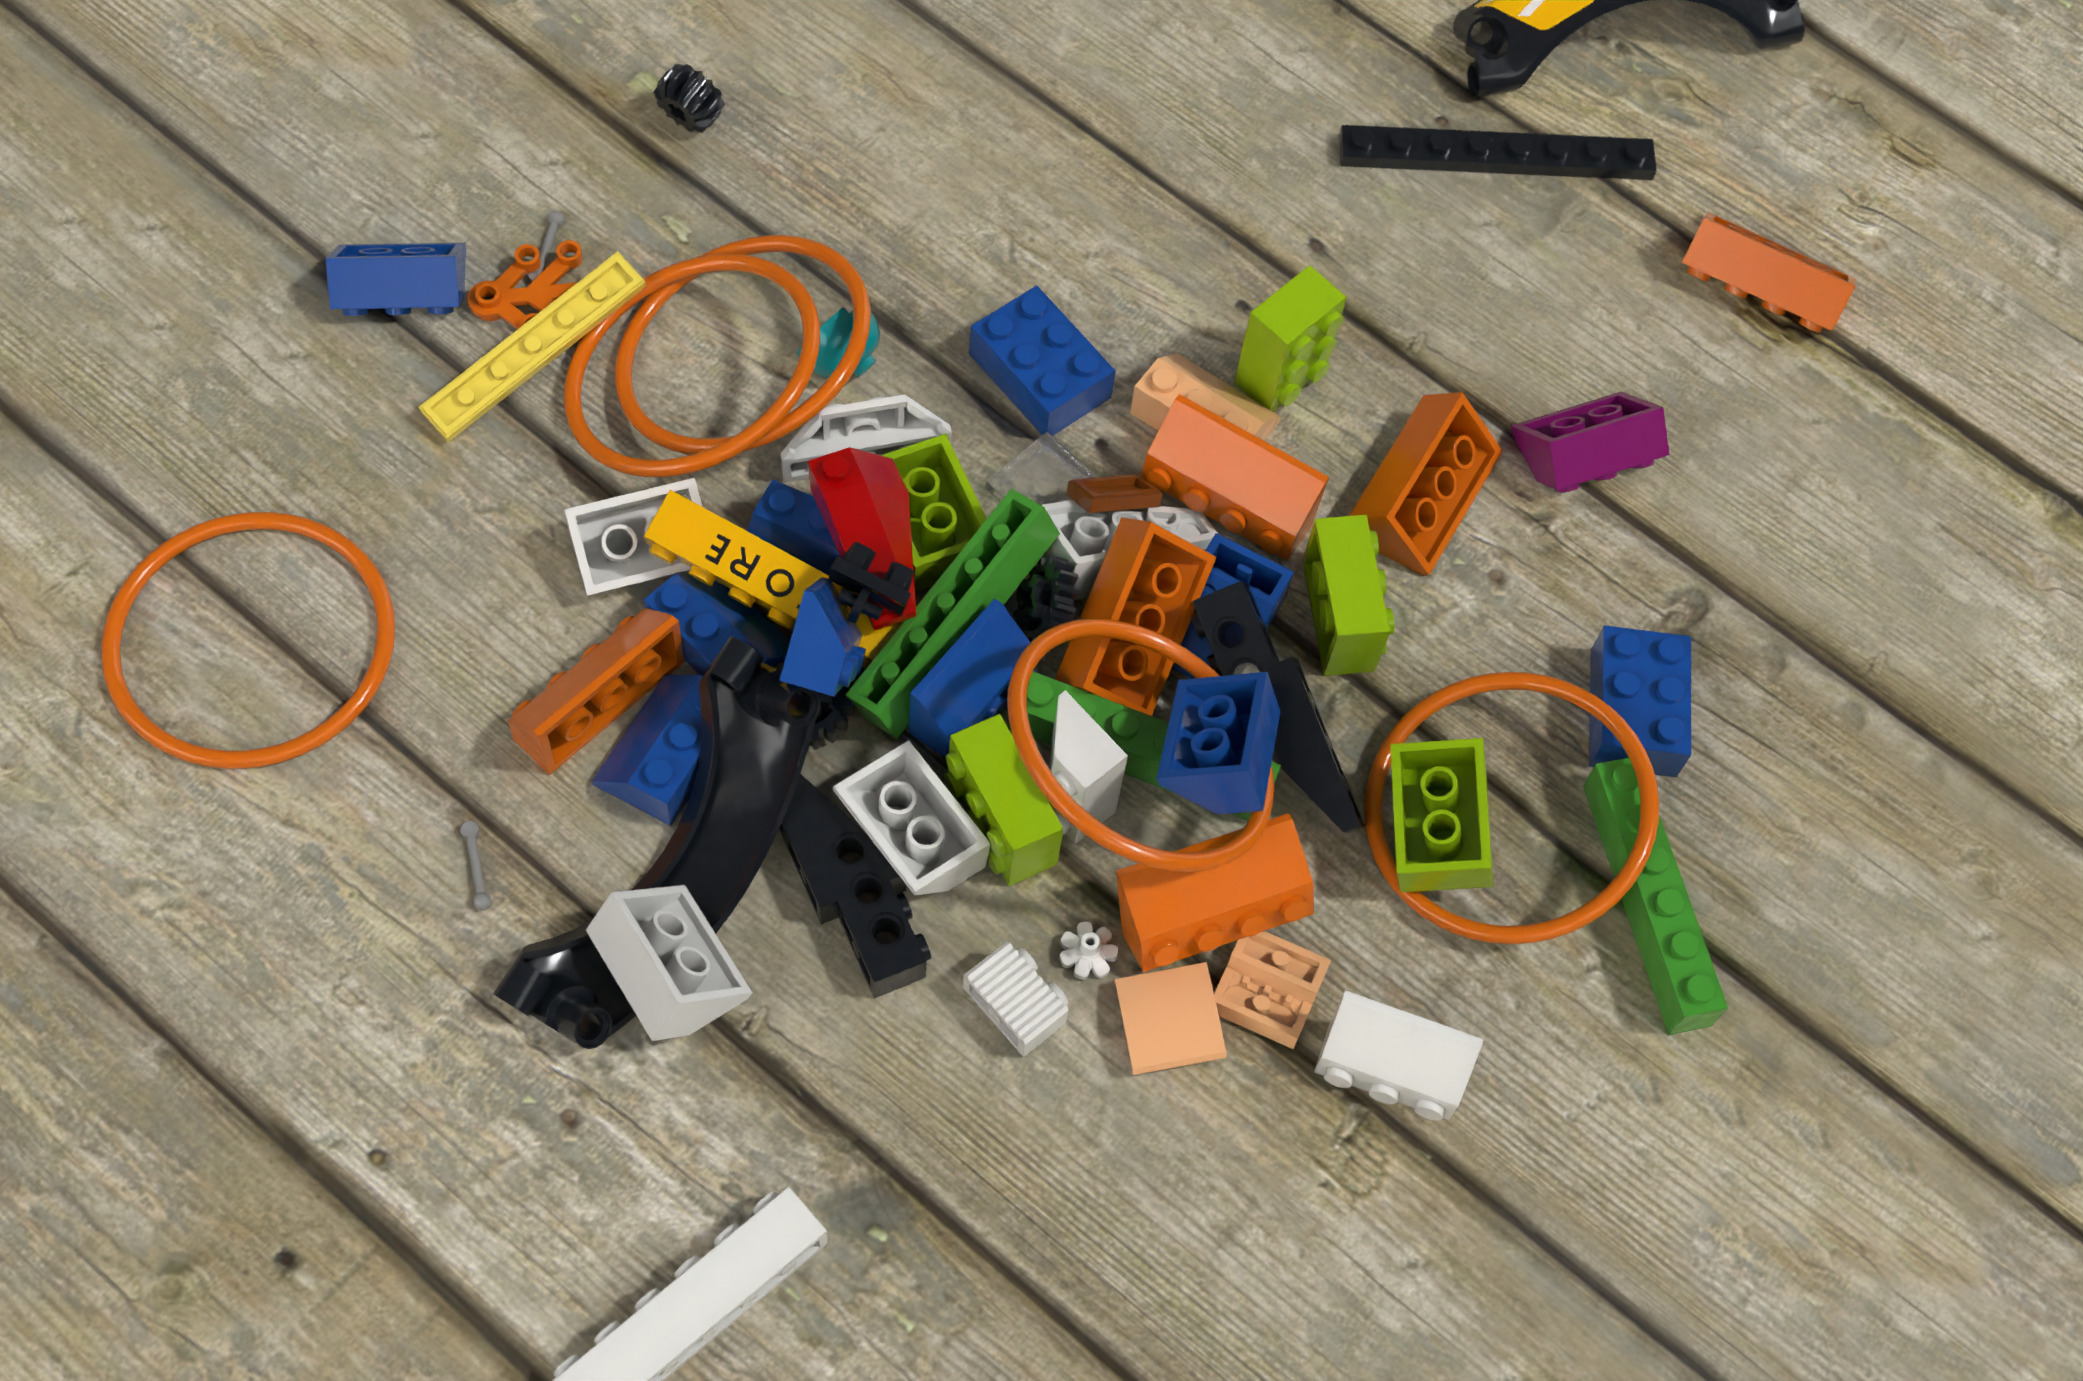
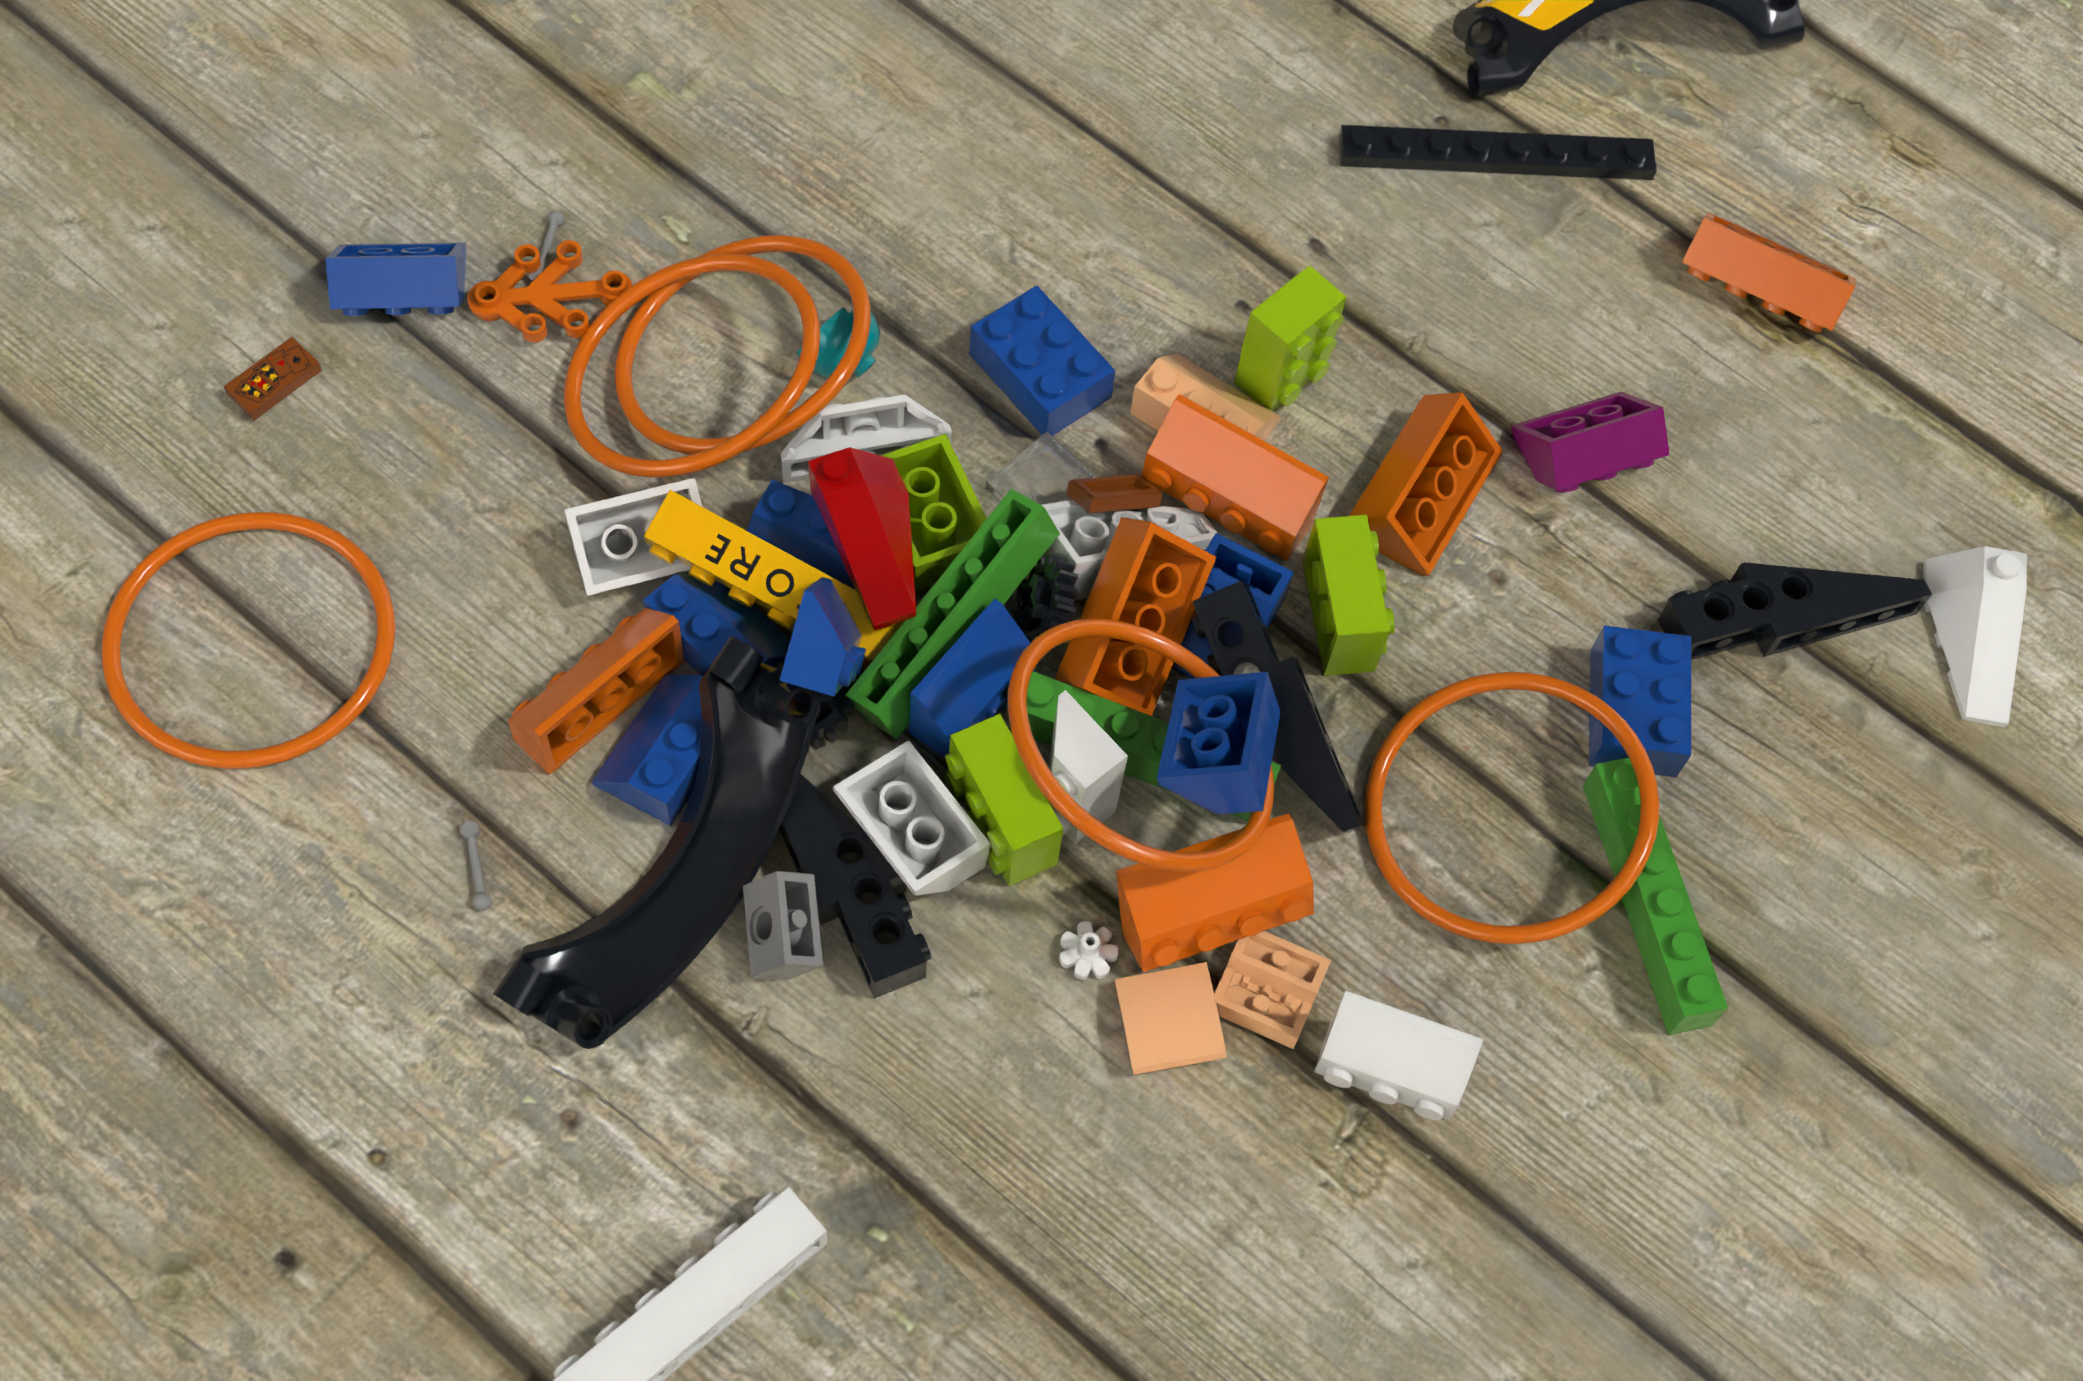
(272, 378): none -> dark orange tile
(532, 347): light yellow tile -> none
(666, 960): white slope -> none
(689, 98): black gear -> none
(782, 925): none -> light grey brick
(853, 574): black hips -> none
(1016, 997): white brick -> none
(1441, 815): lime brick -> none
(1821, 607): none -> black brick
(1979, 624): none -> white wedge

